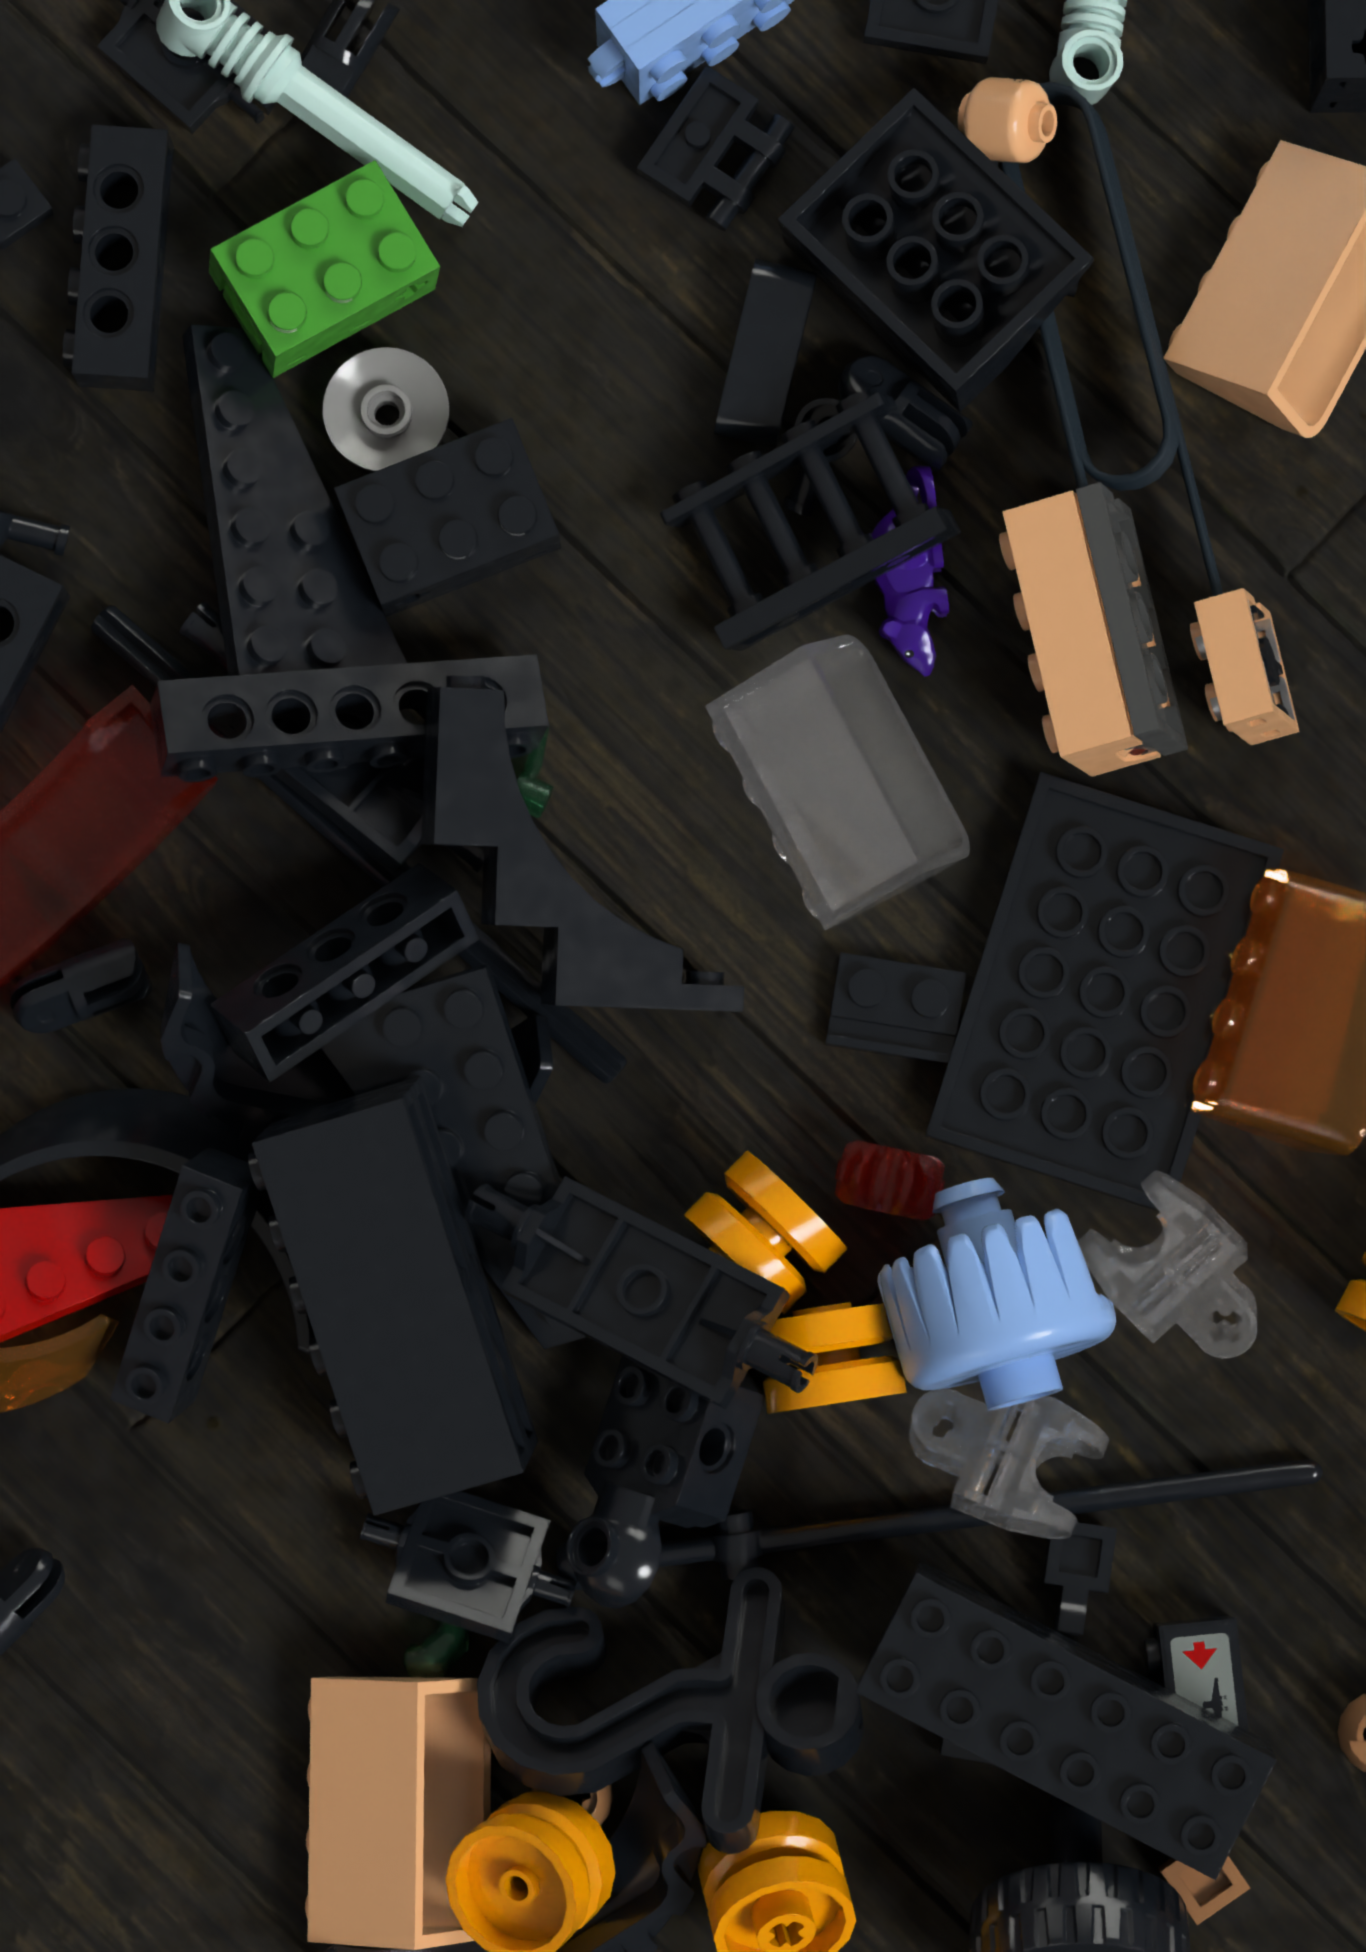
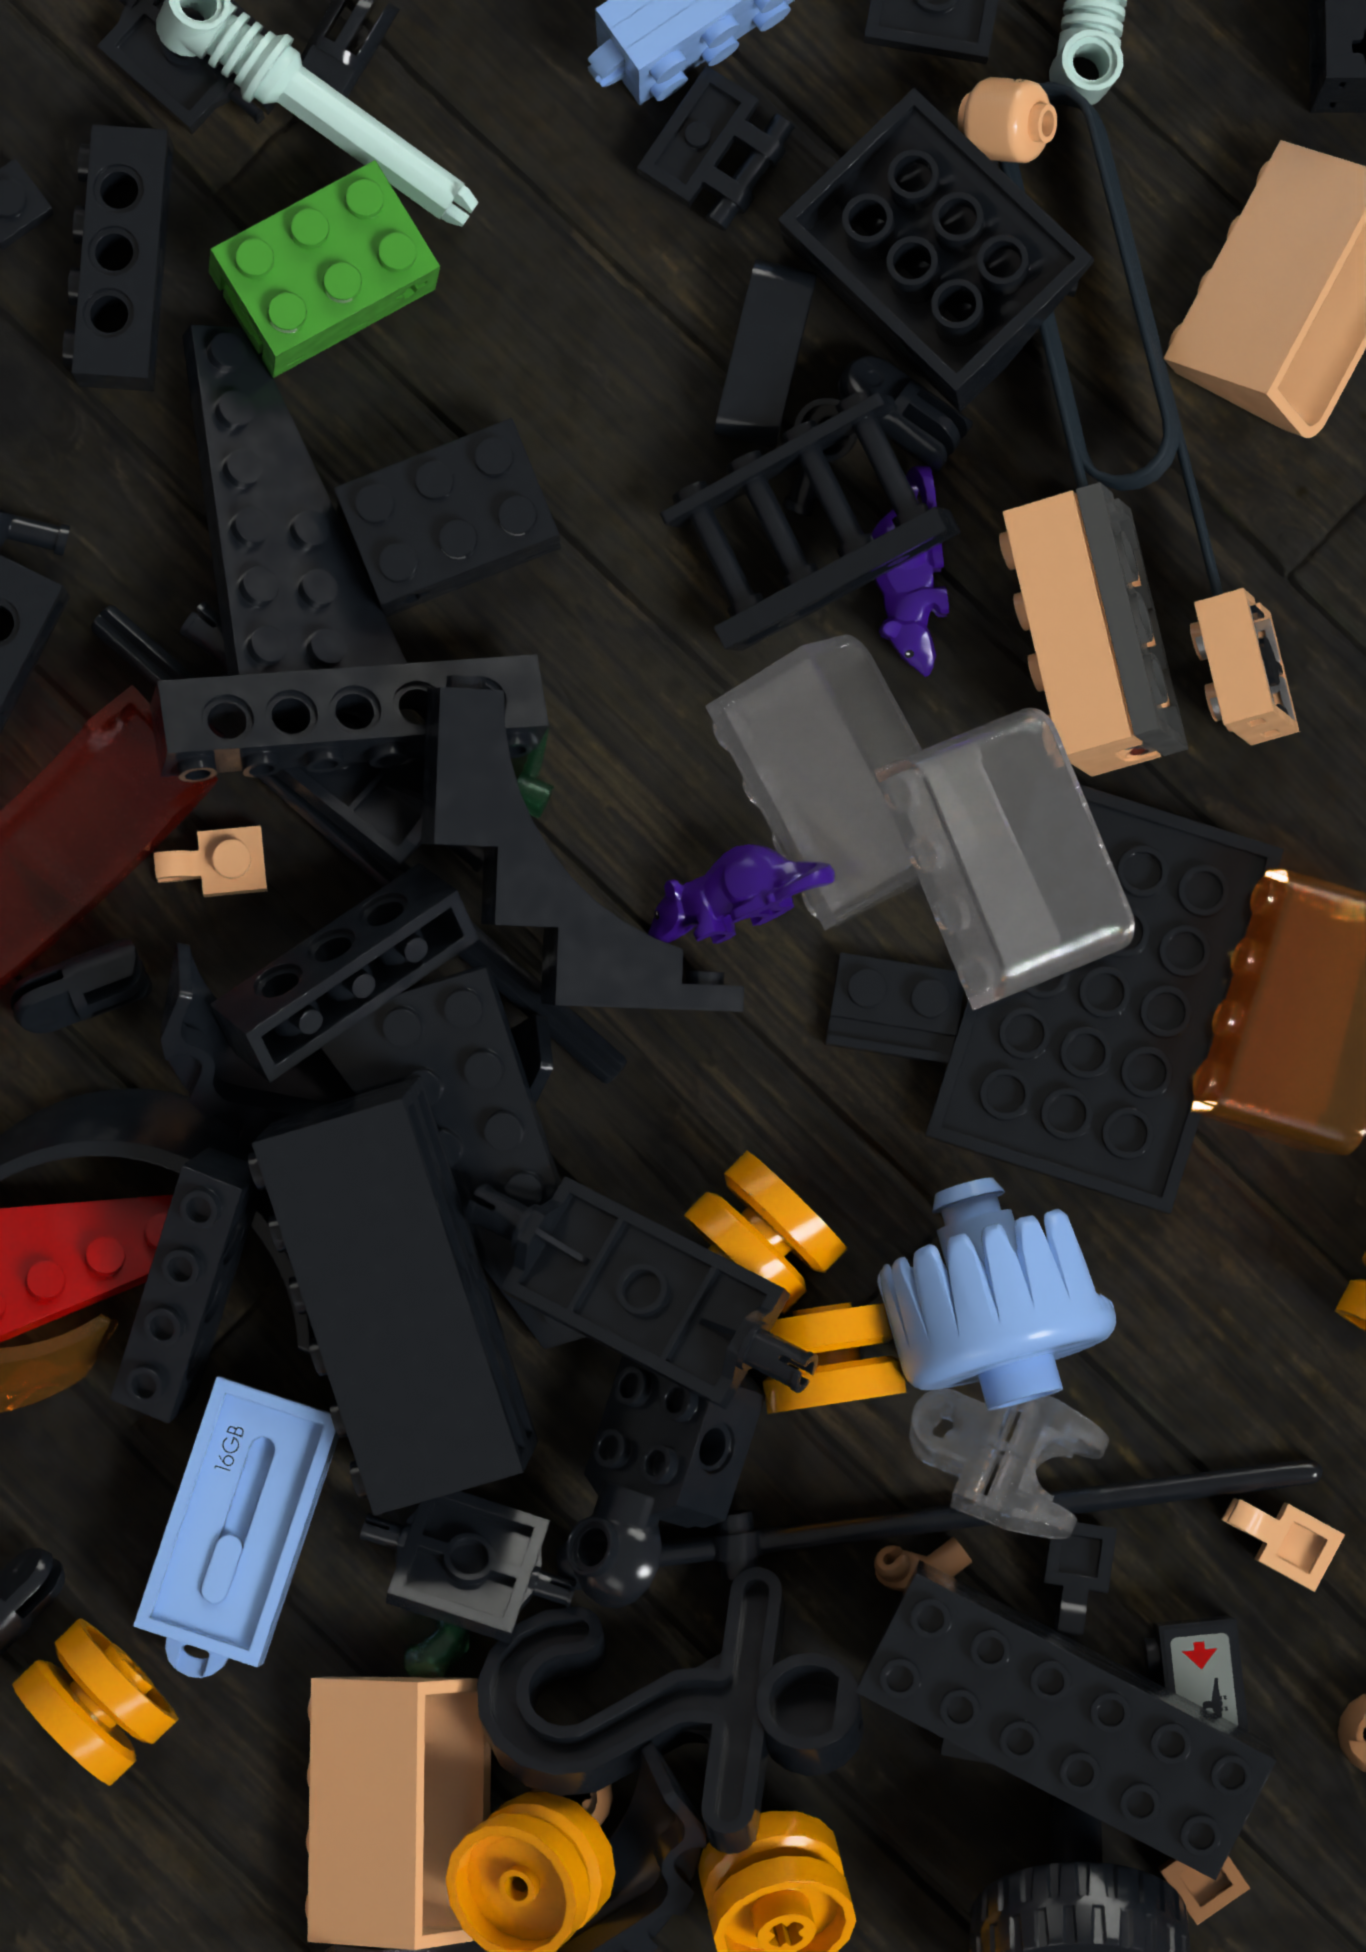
(88, 1706): none -> light orange wheel
(226, 861): none -> light nougat plate
(237, 1527): none -> light blue piece
(377, 380): light grey dish -> none
(738, 886): none -> dark purple animal
(889, 1179): clear red gear -> none
(896, 1565): none -> medium nougat arm
(1008, 855): none -> clear windscreen
(1179, 1274): clear piece -> none
(1292, 1542): none -> light nougat plate

